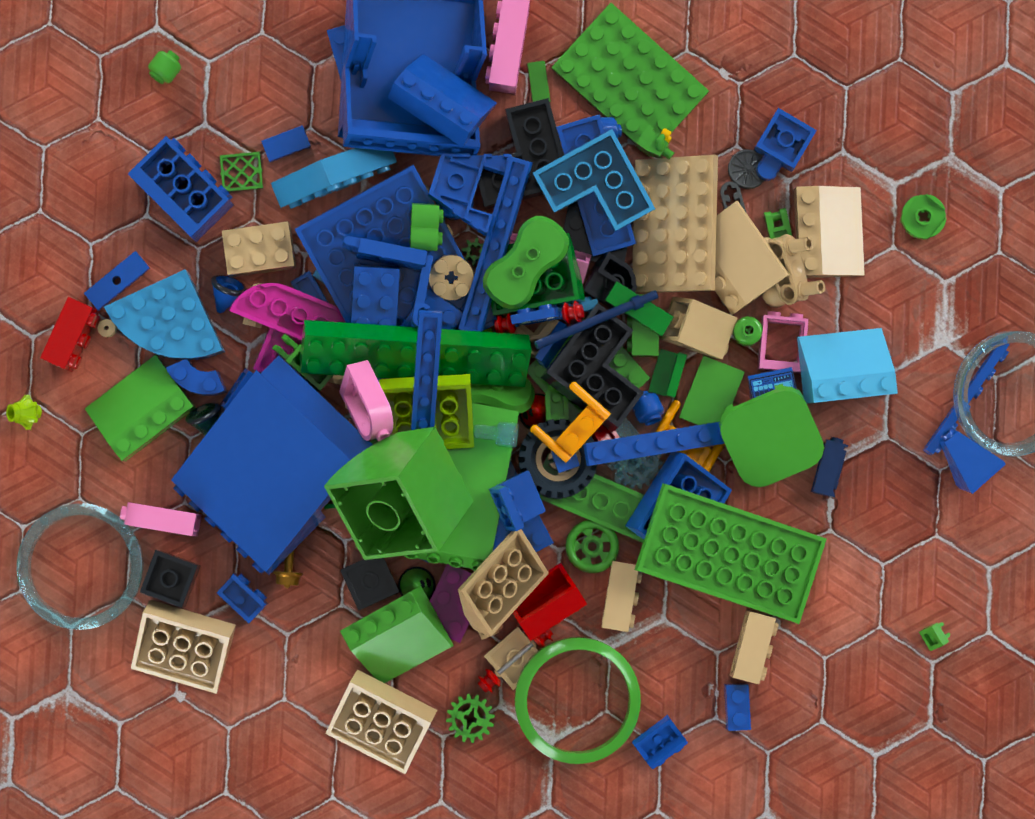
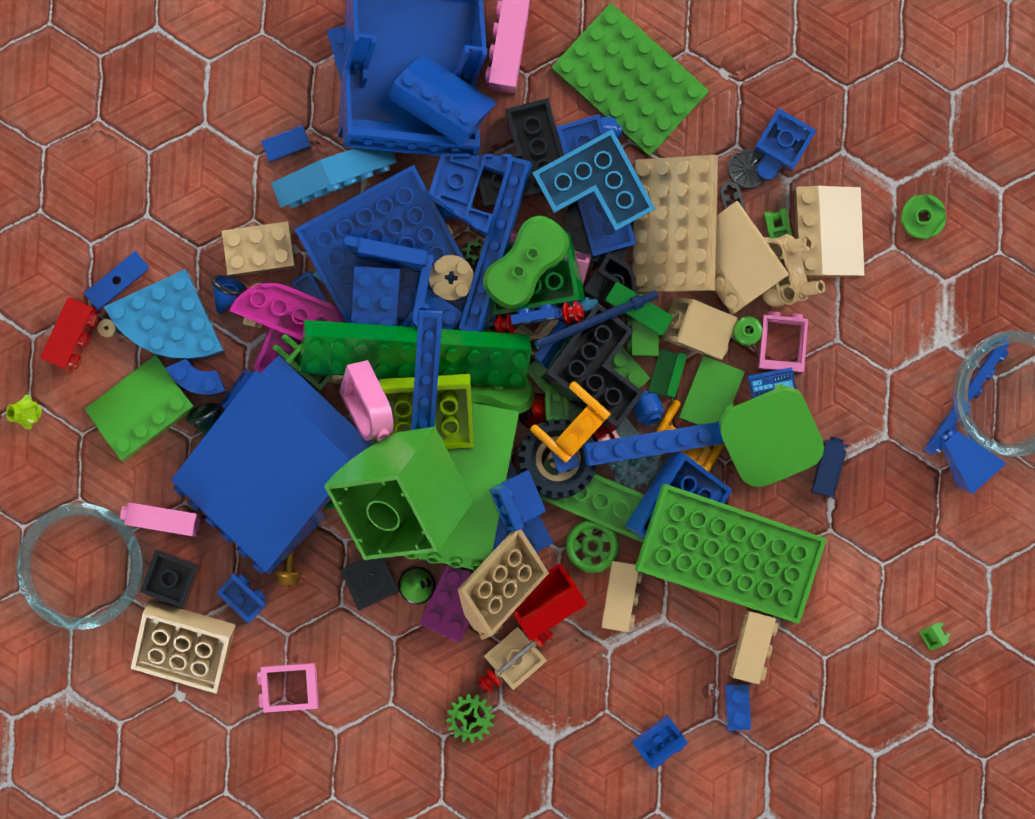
(164, 67): bright green head -> none
(167, 192): blue brick -> none
(248, 163): bright green window -> none
(312, 687): none -> bright pink window
(381, 721): tan slope -> none
(397, 636): bright green slope -> none
(425, 225): bright green brick -> none
(504, 434): clear light blue axle -> none
(538, 80): bright green sticker -> none
(543, 656): bright green piece -> none
(654, 144): bright green piece -> none
(845, 366): medium azure slope -> none

